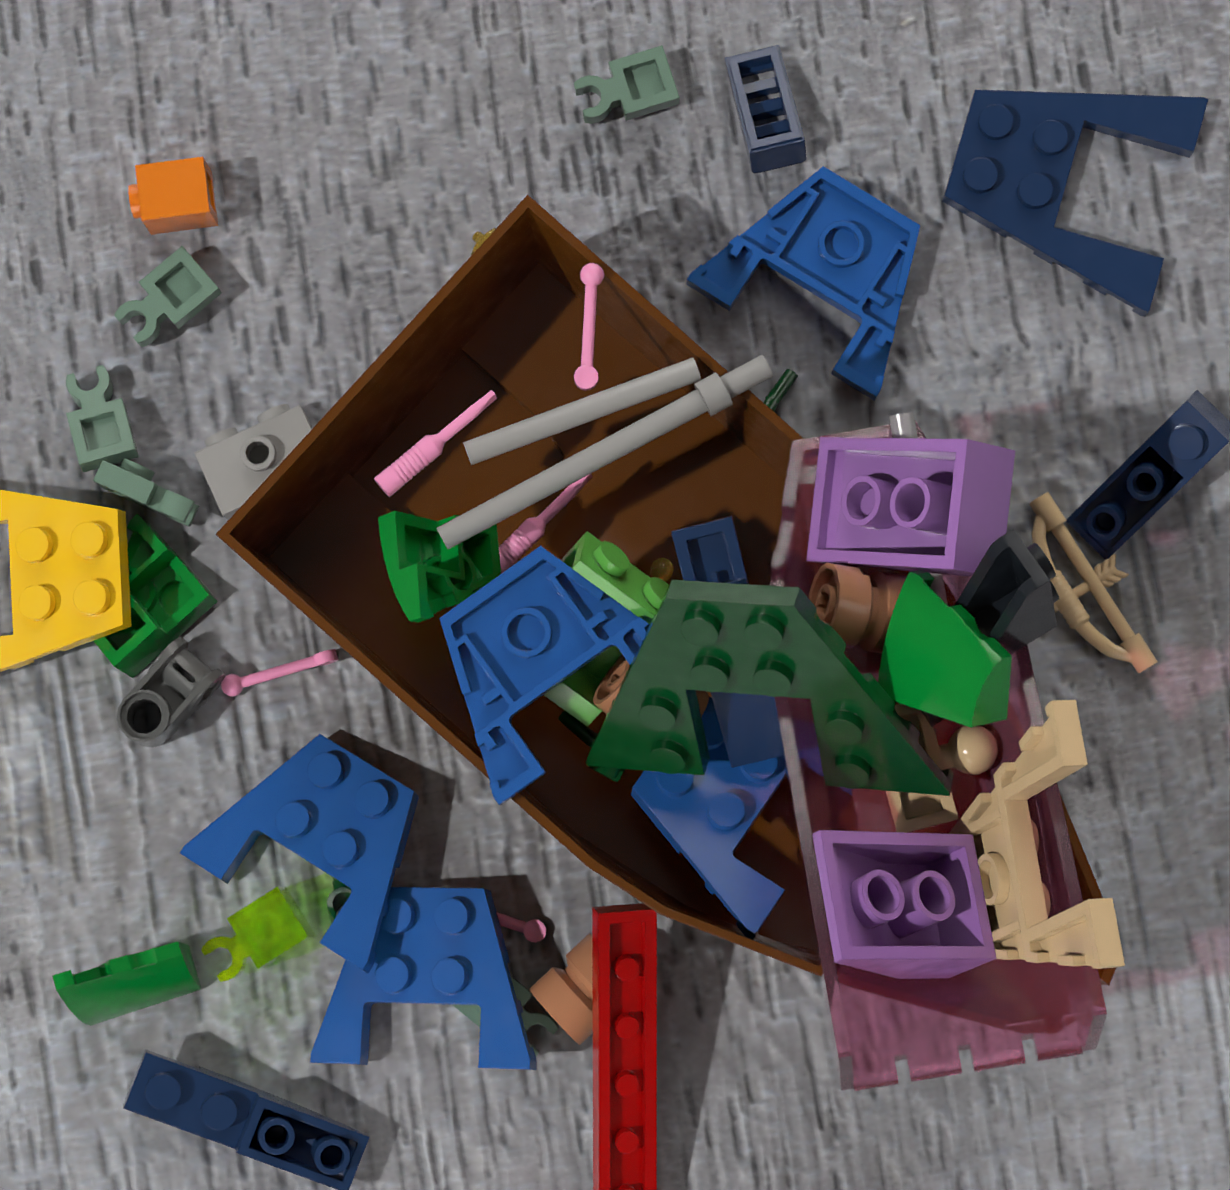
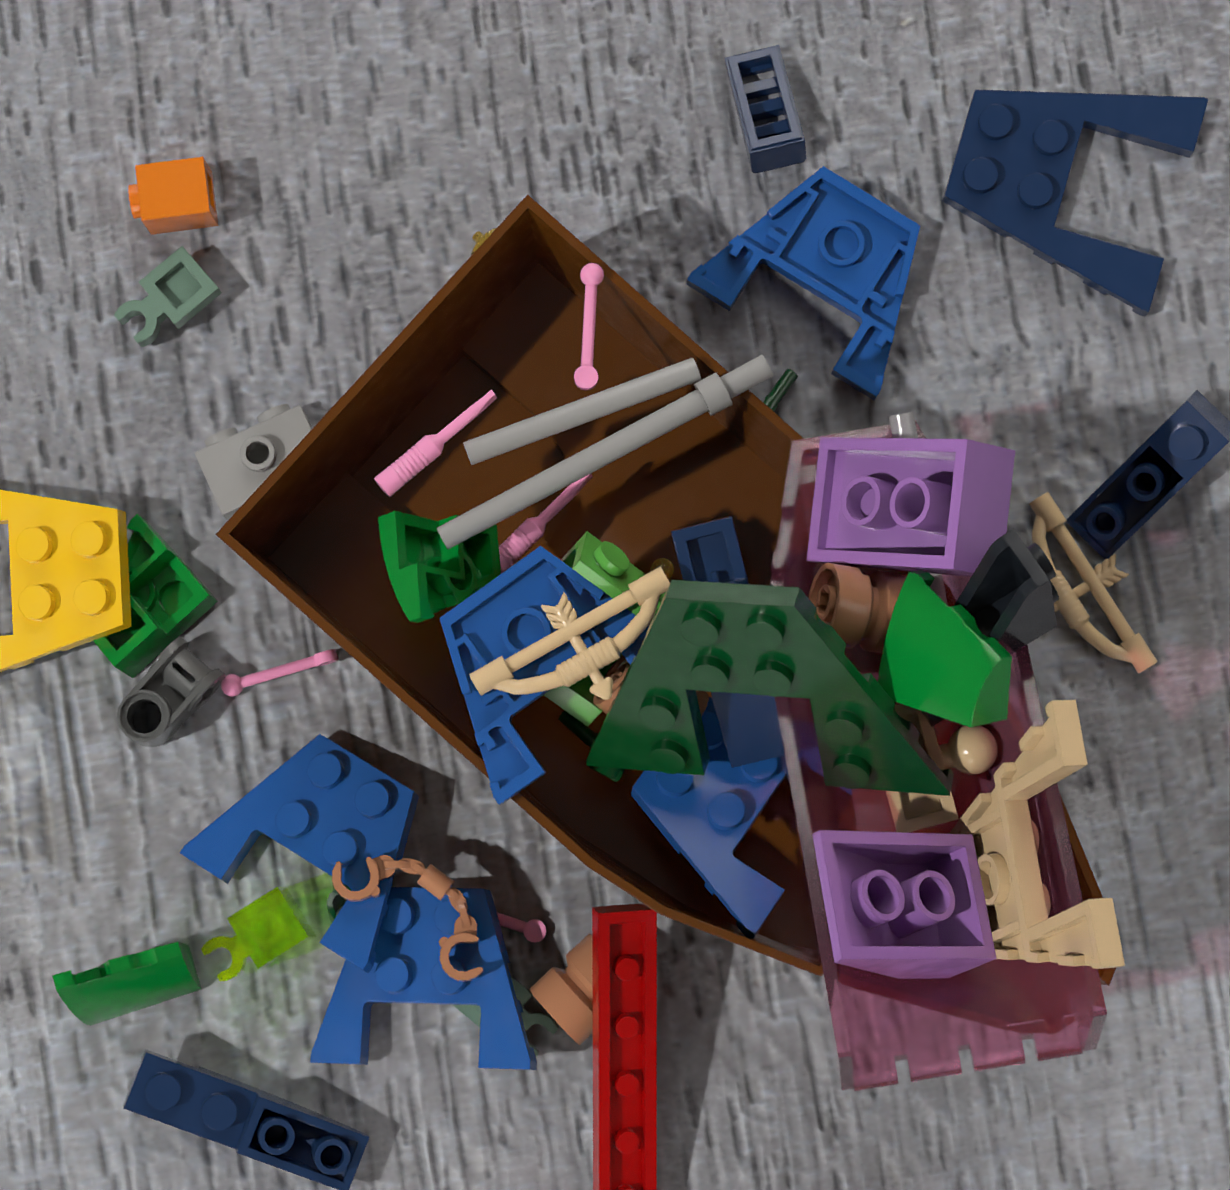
(101, 426): sand green plate -> none
(134, 484): sand green plate -> none
(434, 882): none -> nougat piece
(588, 661): none -> tan piece
(638, 84): sand green plate -> none

